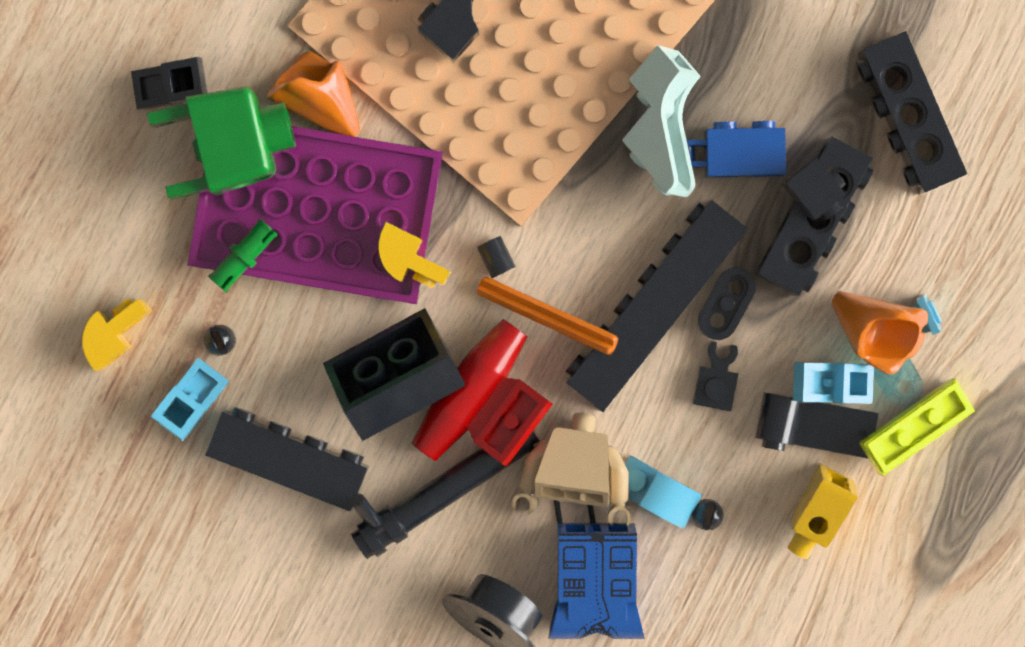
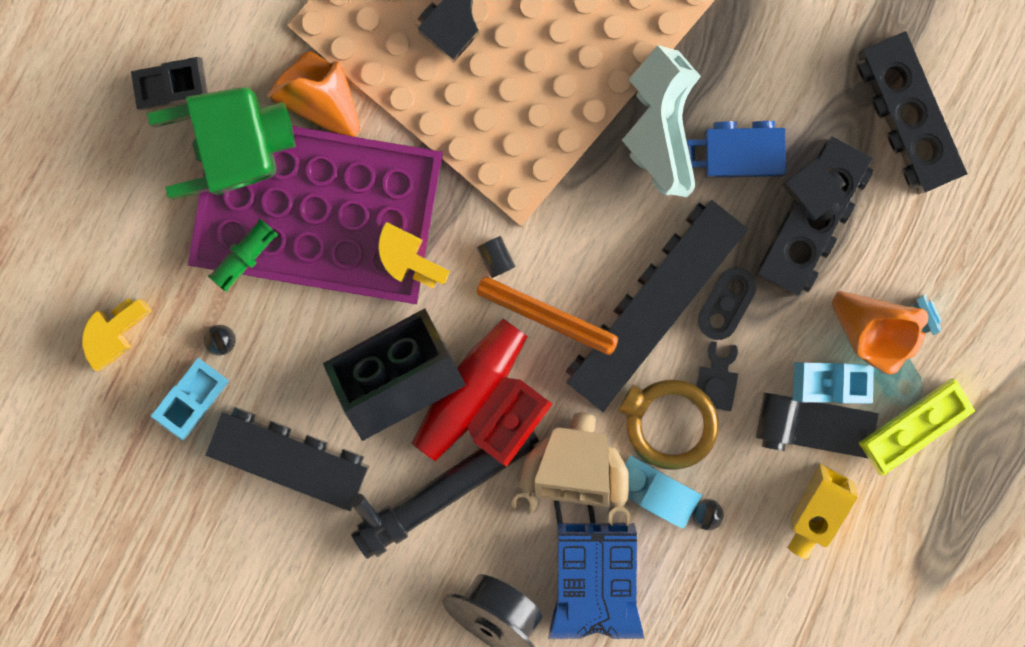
(636, 405): none -> pearl gold piece

